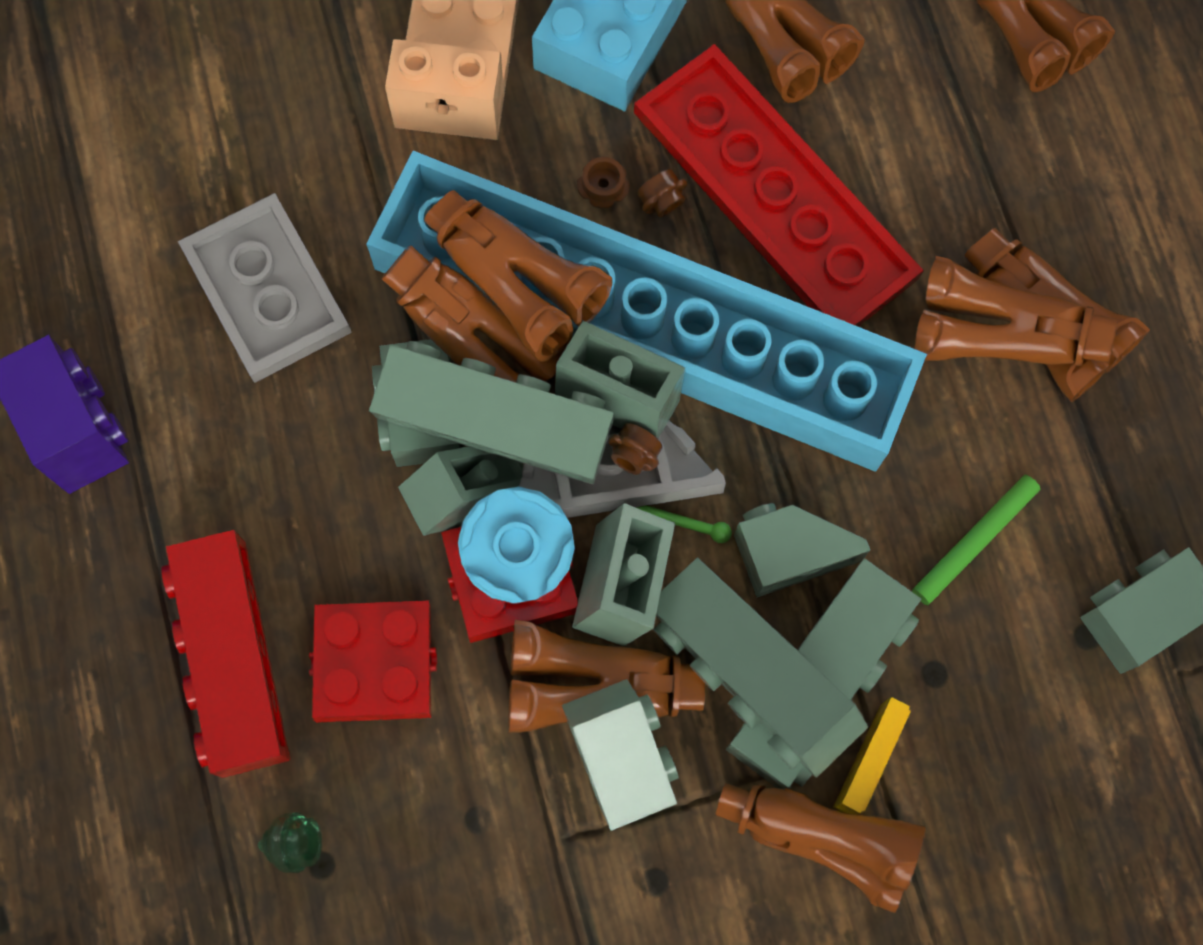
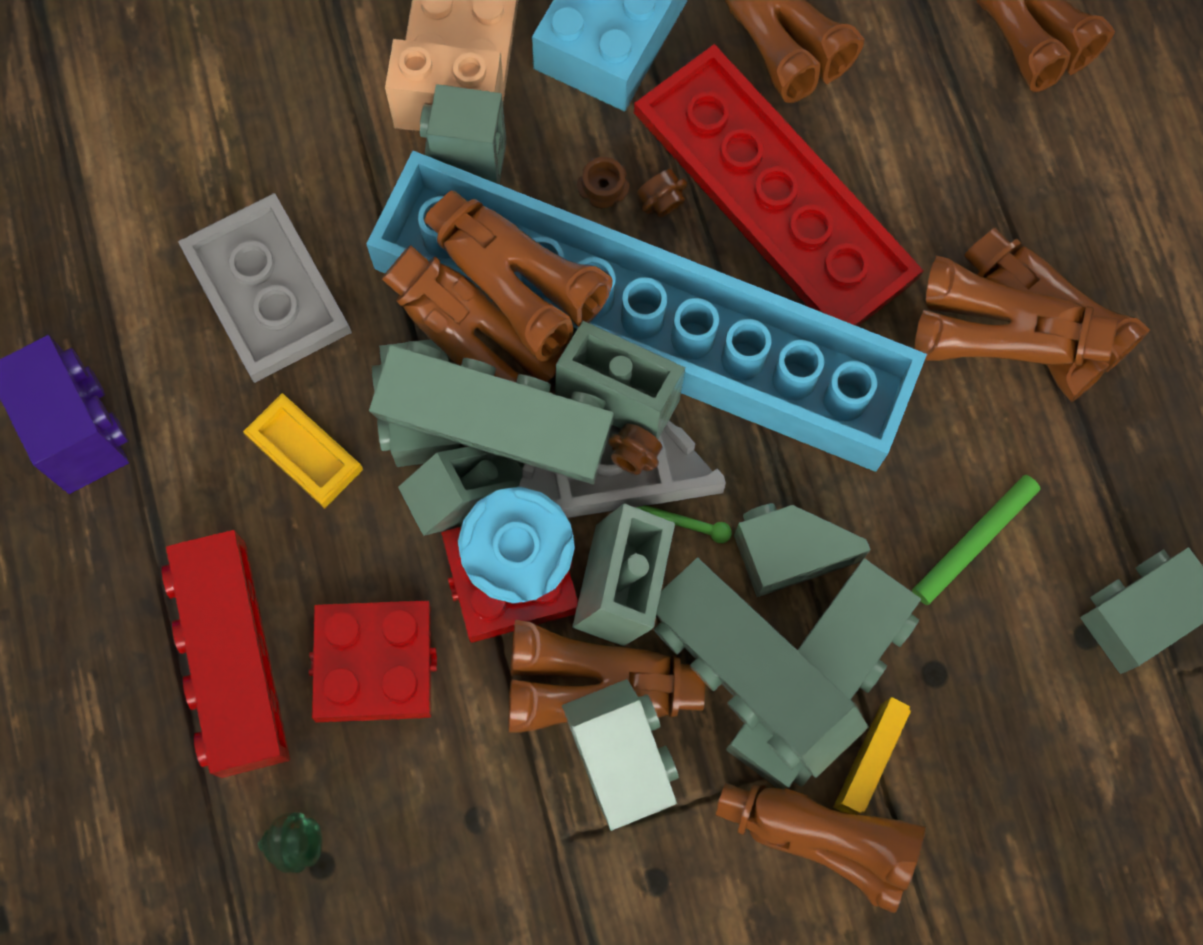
(303, 450): none -> yellow tile
(466, 130): none -> sand green brick

